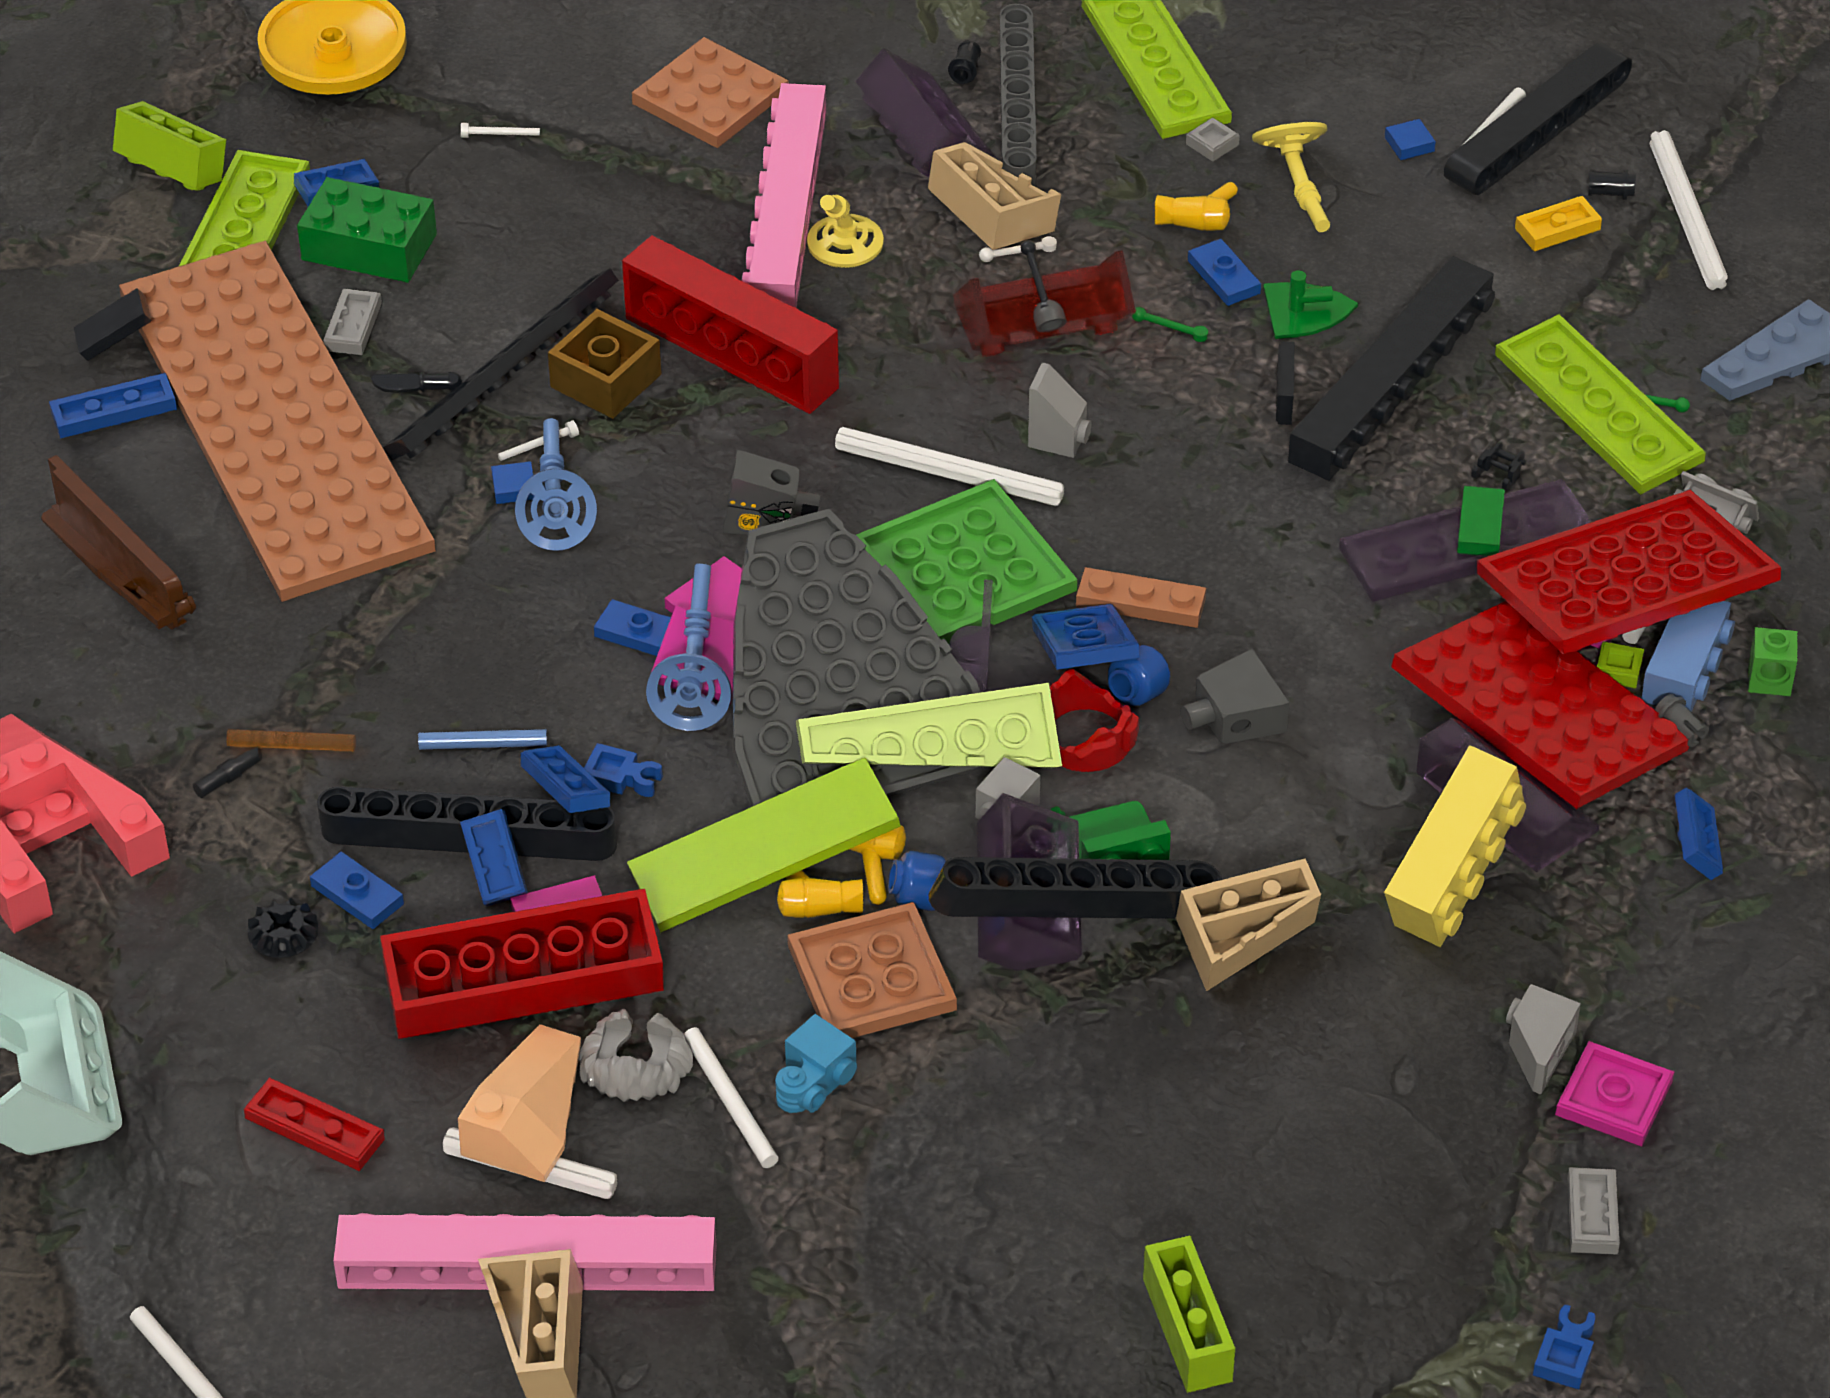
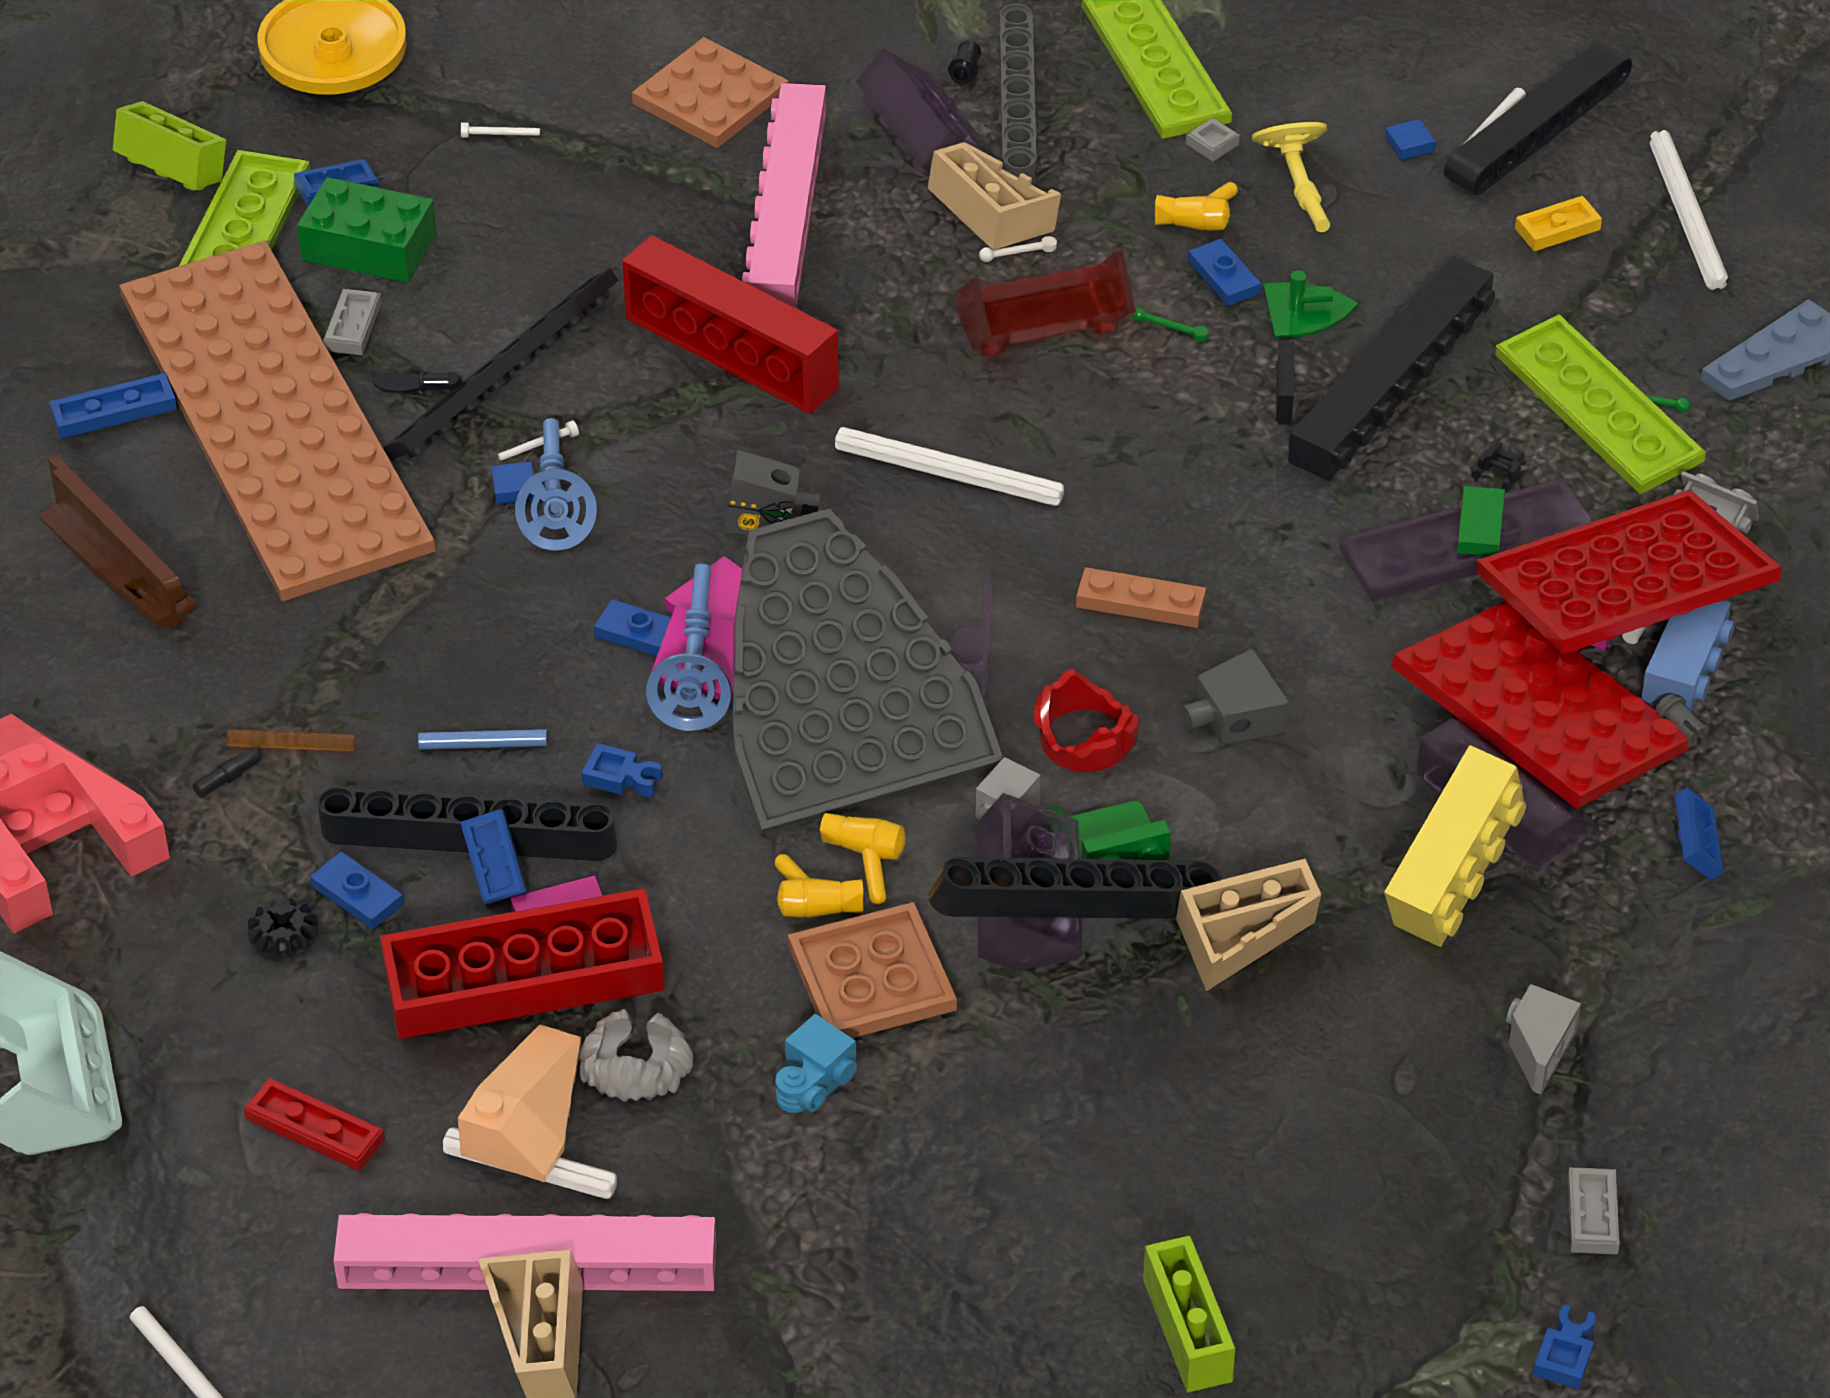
(112, 324): black tile -> none
(565, 779): blue tile -> none
(604, 363): pearl gold brick -> none
(731, 1098): white bar -> none
(763, 844): lime tile -> none
(844, 235): light yellow dish -> none
(913, 878): blue head -> none
(940, 732): yellowish green wing -> none
(958, 543): bright green plate -> none
(1048, 313): hinge -> none
(1056, 414): light grey slope -> none
(1085, 636): blue tile -> none
(1140, 678): blue head -> none
(1612, 184): black pin -> none
(1615, 1093): dark pink tile -> none
(1621, 663): lime tile -> none
(1772, 661): bright green brick -> none

